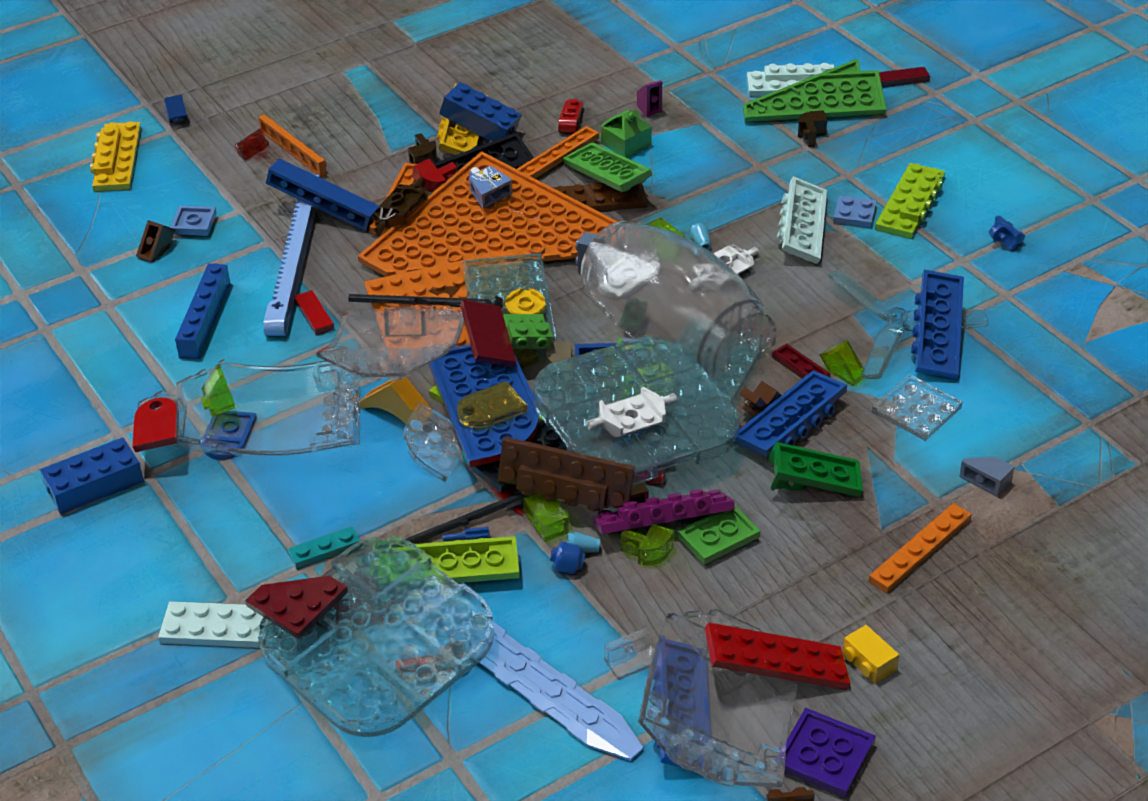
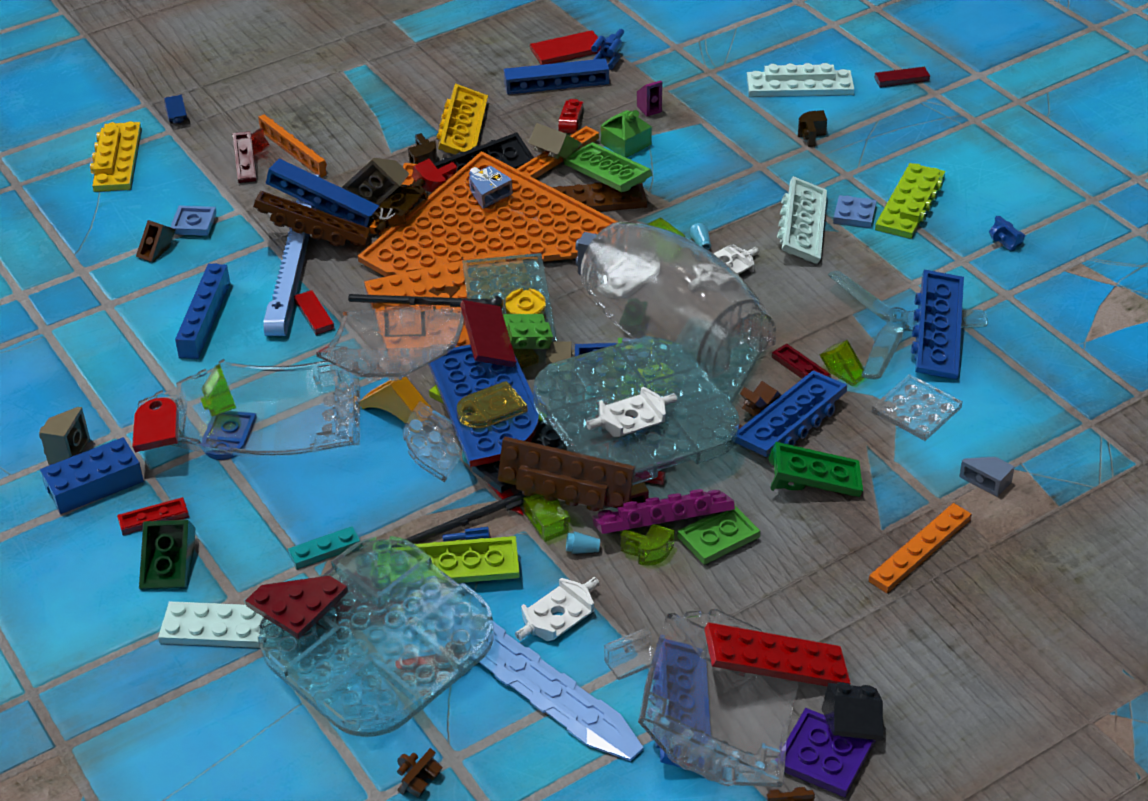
(64, 435): none -> dark tan slope
(166, 554): none -> dark green slope
(170, 510): none -> red tile
(244, 157): none -> tile
(310, 221): none -> reddish brown plate
(377, 180): none -> dark tan slope
(412, 781): none -> reddish brown hips
(479, 113): blue brick -> none
(553, 141): none -> dark tan slope
(556, 76): none -> blue brick
(564, 47): none -> red tile
(567, 558): blue head -> none
(569, 598): none -> white plate
(609, 47): none -> blue plant
(836, 91): bright green wing -> none
(854, 711): none -> black slope
(870, 654): yellow brick -> none

